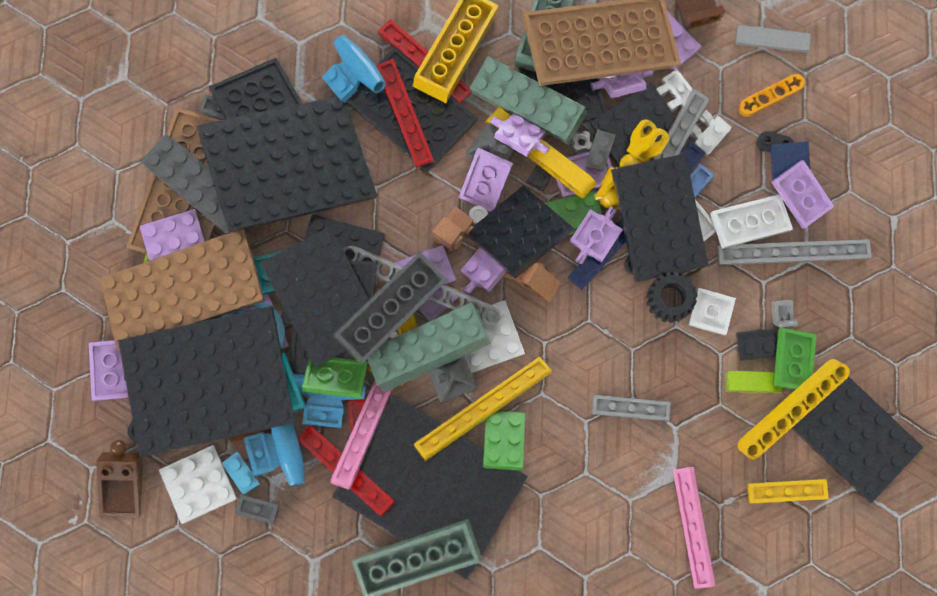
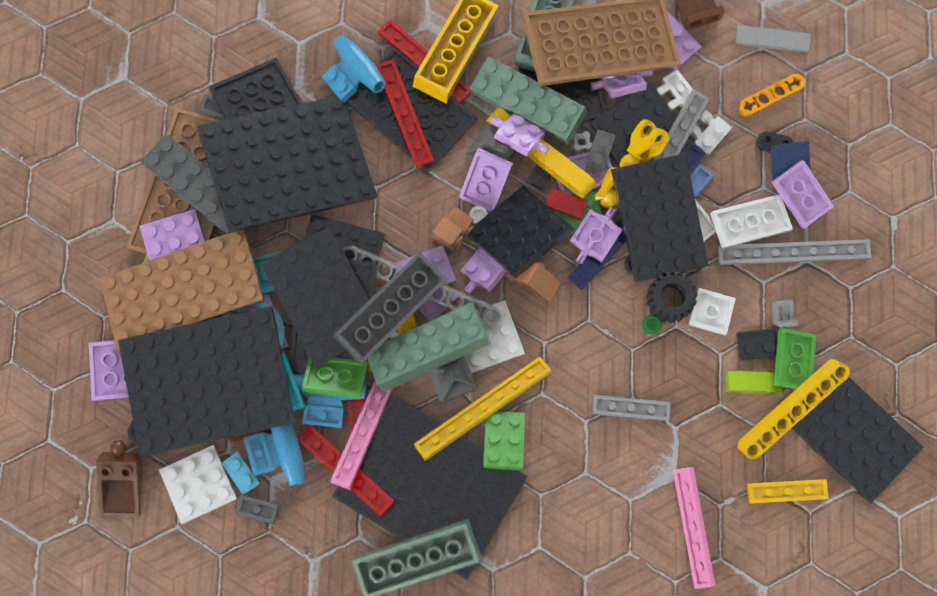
(566, 204): none -> red tile
(651, 325): none -> green plate

